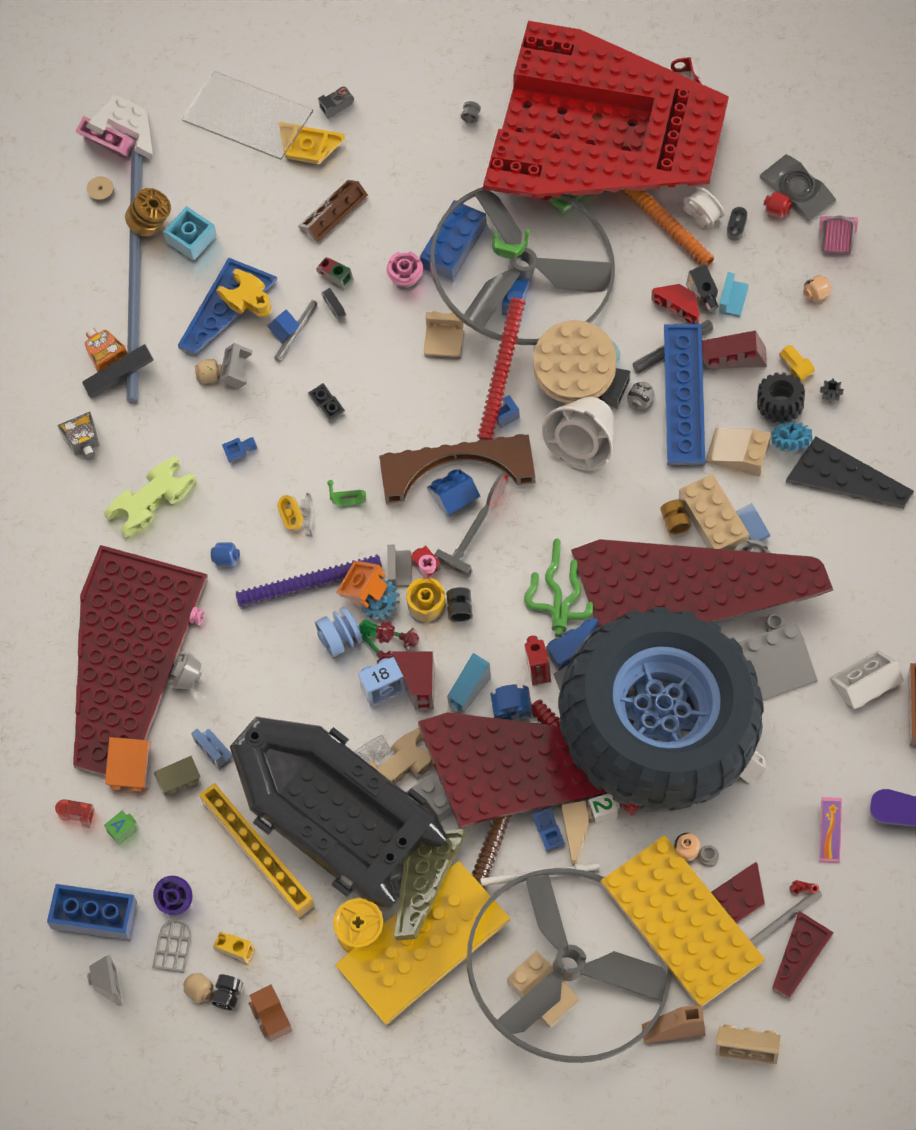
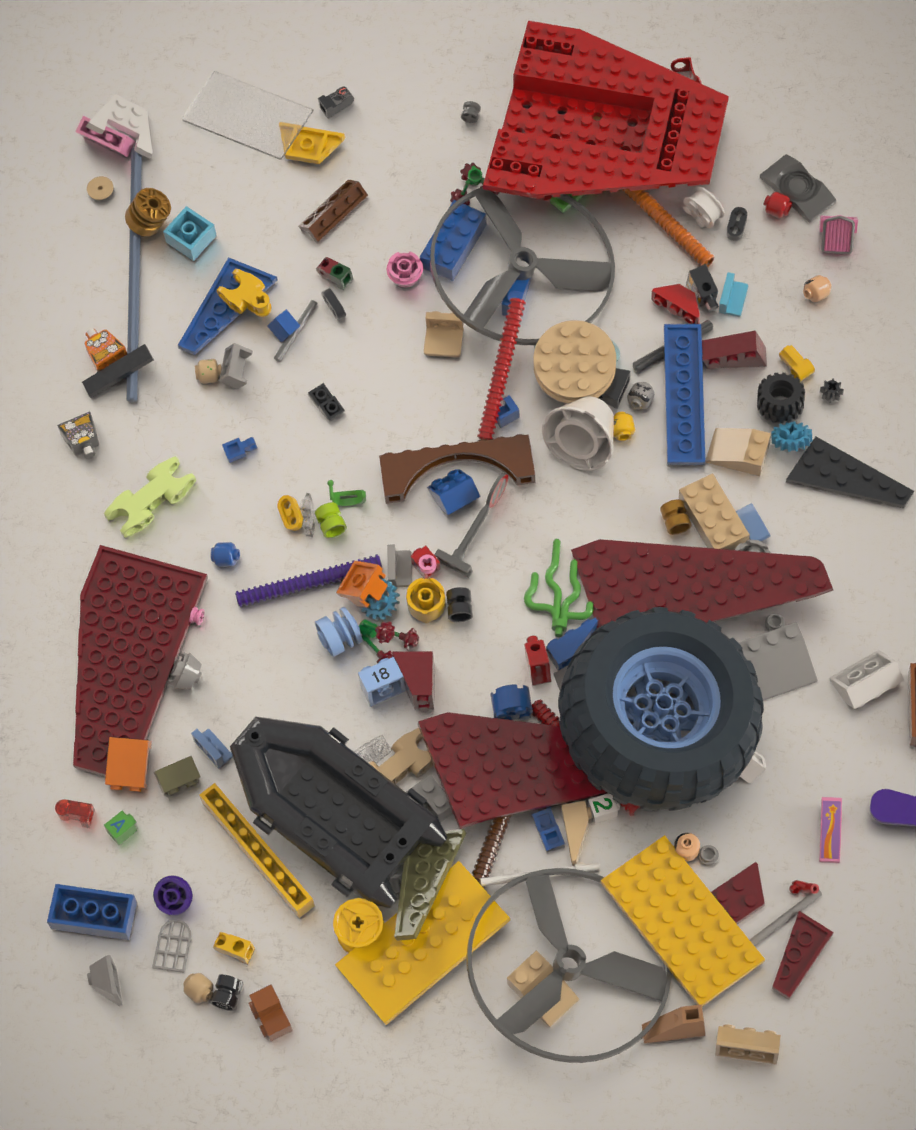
(331, 523): none -> lime wheel
(469, 683): dark azure slope -> none
(473, 176): none -> plant
(508, 250): bright green helmet -> none
(623, 426): none -> yellow head

